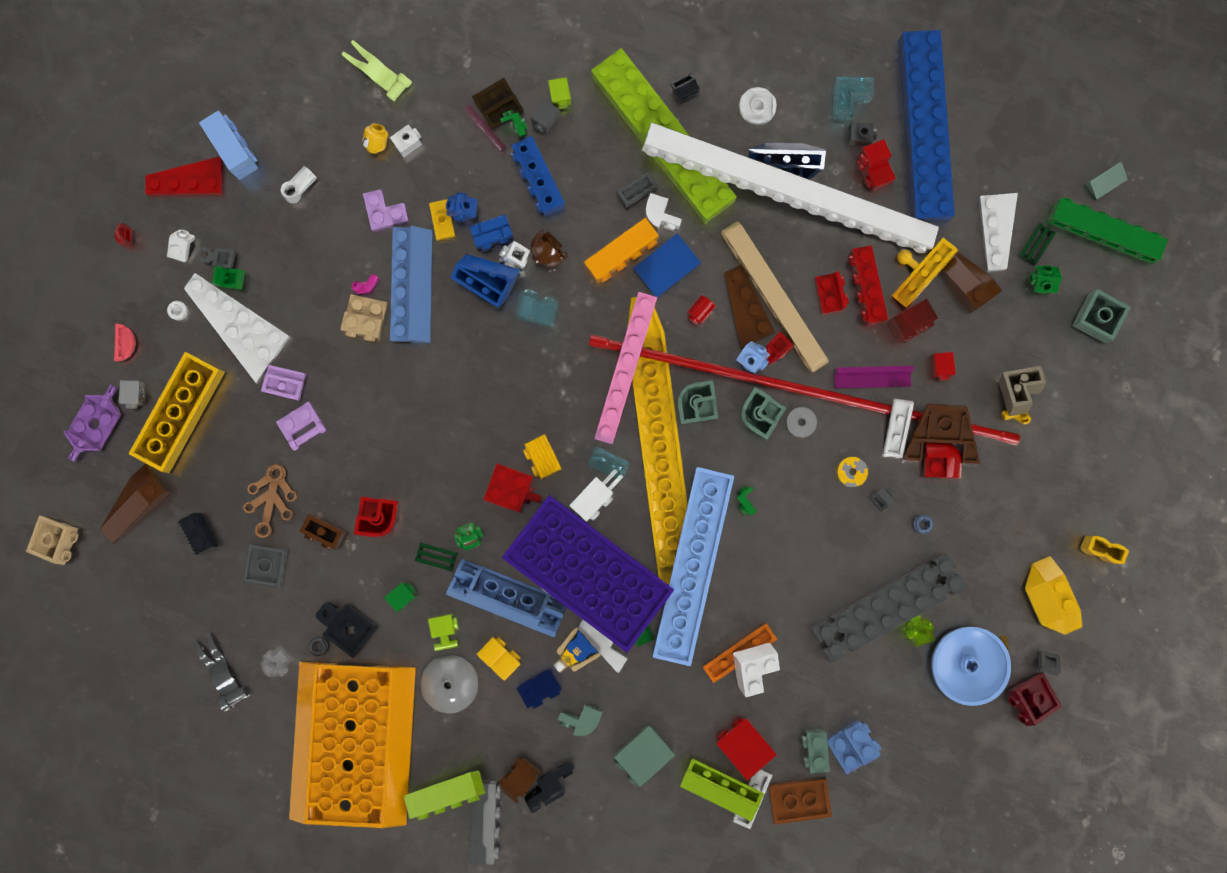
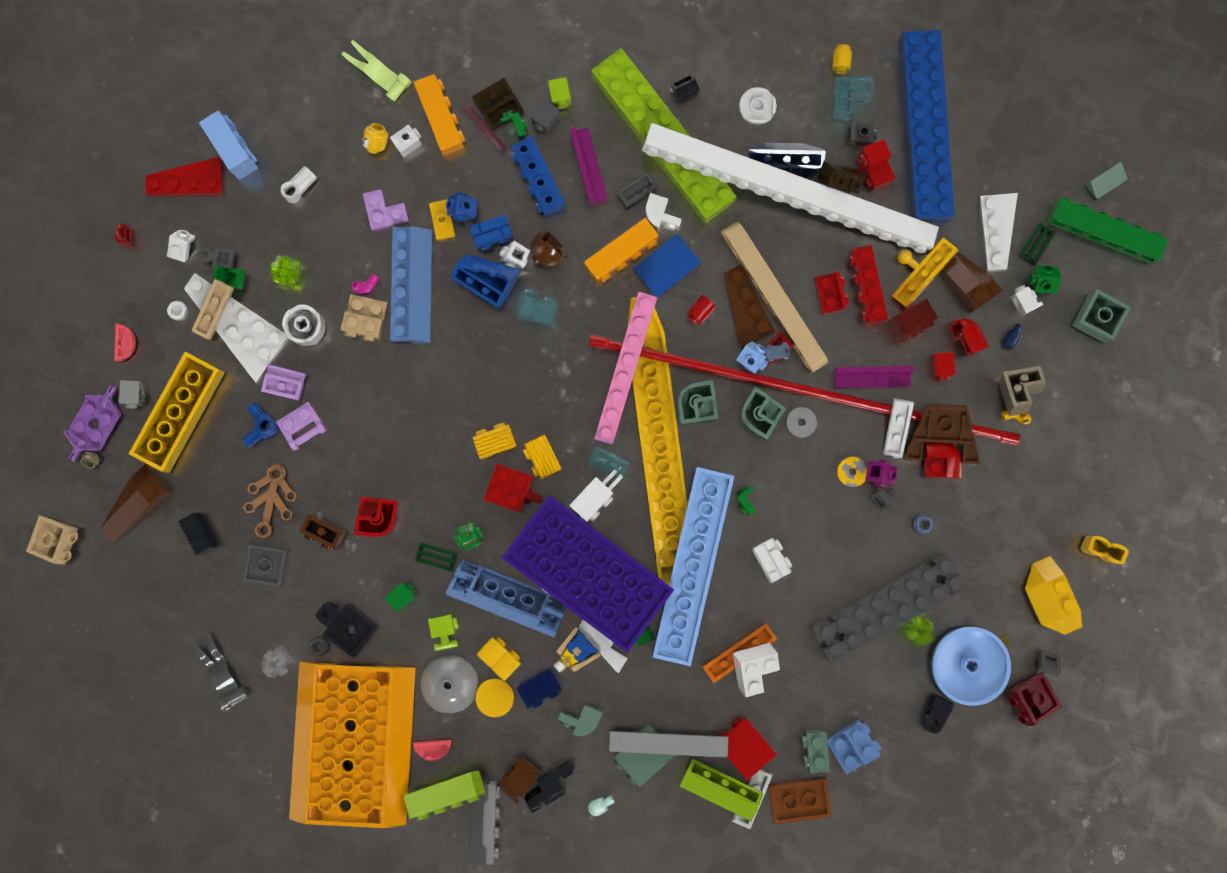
(89, 459): none -> dark tan plate
(212, 309): none -> tan plate
(260, 422): none -> blue axle
(285, 270): none -> clear neon green brick
(301, 315): none -> white brick
(433, 749): none -> coral plate
(438, 114): none -> light orange brick
(494, 441): none -> yellow brick
(494, 697): none -> yellow tile
(588, 165): none -> magenta fence
(600, 805): none -> light aqua cylinder
(668, 744): none -> light grey tile
(772, 560): none -> white brick
(778, 351): none -> sand blue bush
(841, 177): none -> dark brown brick
(842, 59): none -> yellow brick
(881, 473): none -> magenta brick
(937, 711): none -> black piece
(969, 334): none -> red brick
(1013, 337): none -> dark blue cylinder
(1025, 300): none -> white brick

